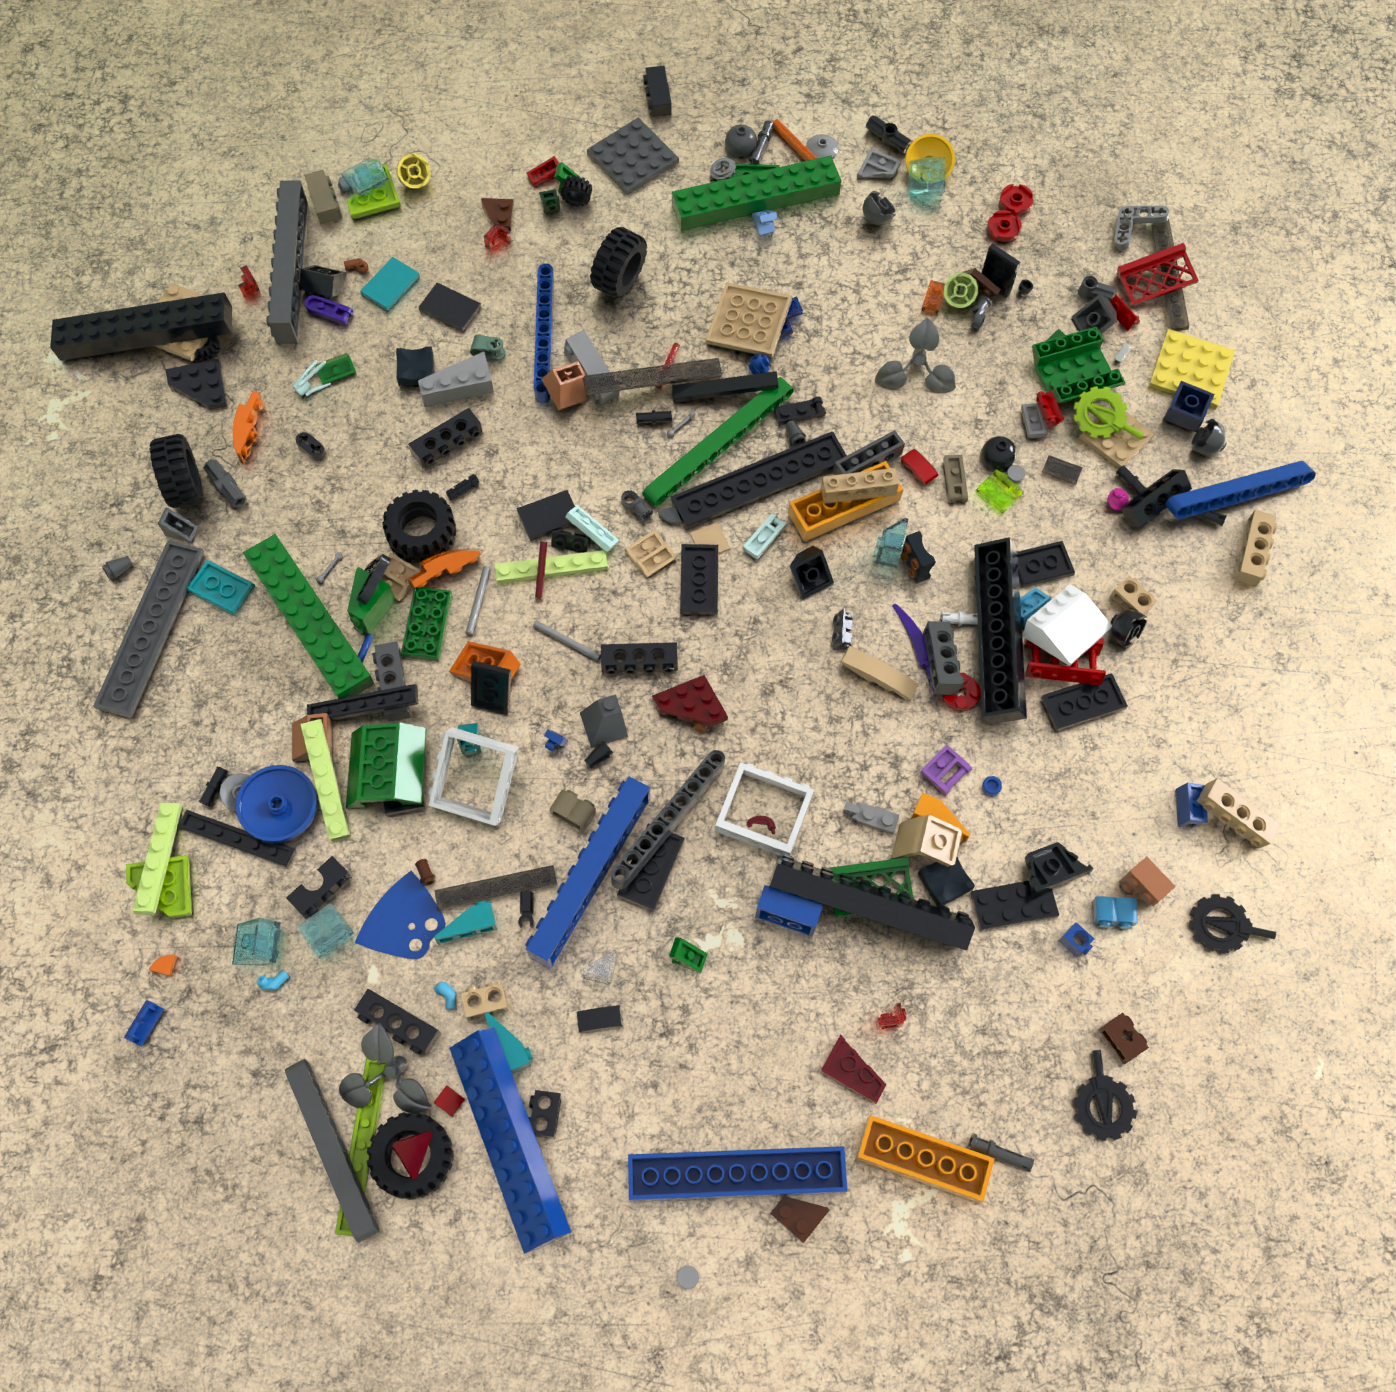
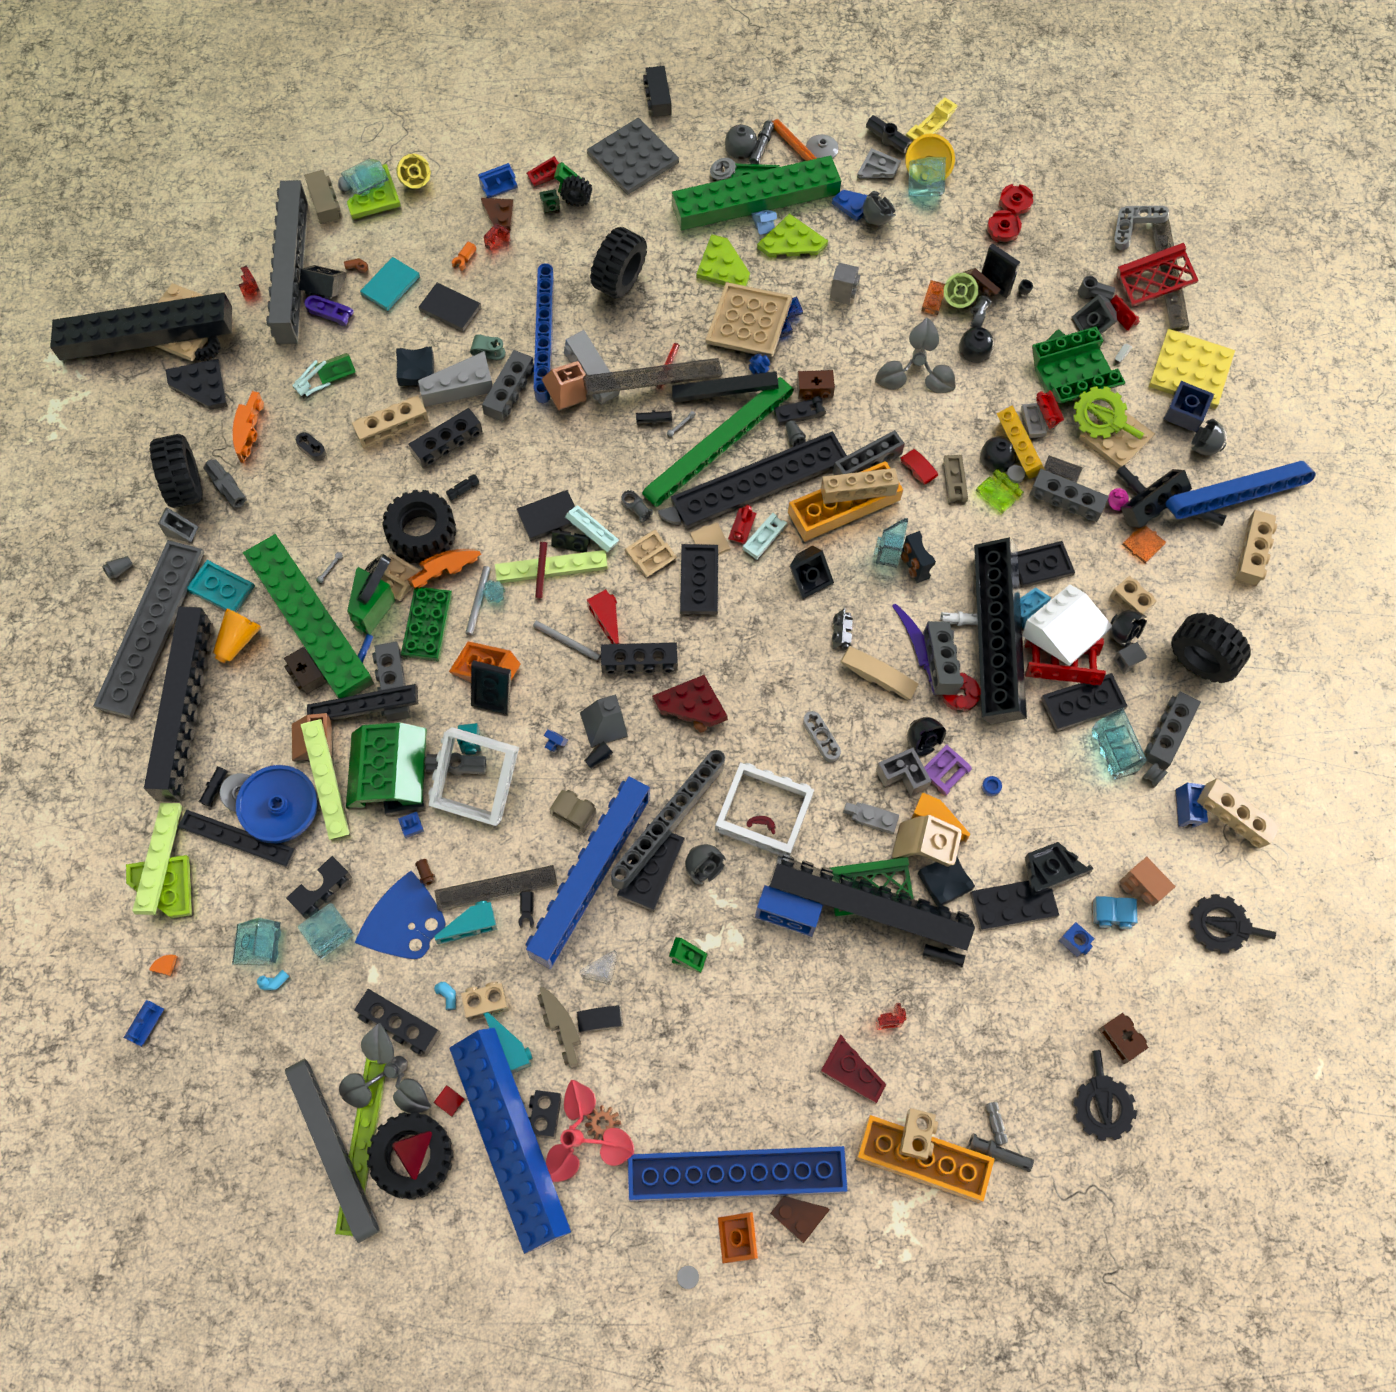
(178, 705): none -> black brick
(233, 635): none -> light orange cone
(300, 661): none -> dark brown brick
(385, 429): none -> tan brick
(411, 824): none -> blue tile
(464, 255): none -> orange bar
(468, 764): none -> dark grey piece
(493, 591): none -> clear light blue gear
(497, 180): none -> blue hinge
(516, 362): none -> dark grey brick
(558, 1018): none -> dark tan slope
(598, 1116): none -> nougat gear
(604, 611): none -> red slope
(616, 1143): none -> coral plant
(704, 862): none -> dark grey cylinder
(722, 263): none -> lime plate
(737, 1238): none -> orange slope
(742, 524): none -> red hinge
(791, 239): none -> lime plate
(815, 383): none -> reddish brown brick
(823, 750): none -> light grey beam
(844, 283): none -> flat silver brick
(850, 203): none -> blue wing
(904, 767): none -> flat silver brick
(912, 1132): none -> tan brick
(925, 734): none -> black cylinder
(935, 120): none -> light yellow slope
(944, 955): none -> black pin
(976, 344): none -> black cylinder
(996, 1123): none -> light grey axle
(1020, 442): none -> yellow brick
(1063, 488): none -> dark grey brick
(1119, 744): none -> clear light blue slope
(1129, 657): none -> dark grey panel
(1144, 543): none -> clear orange piece
(1155, 774): none -> dark grey wheel
(1187, 708): none -> dark grey brick
(1211, 647): none -> black tyre

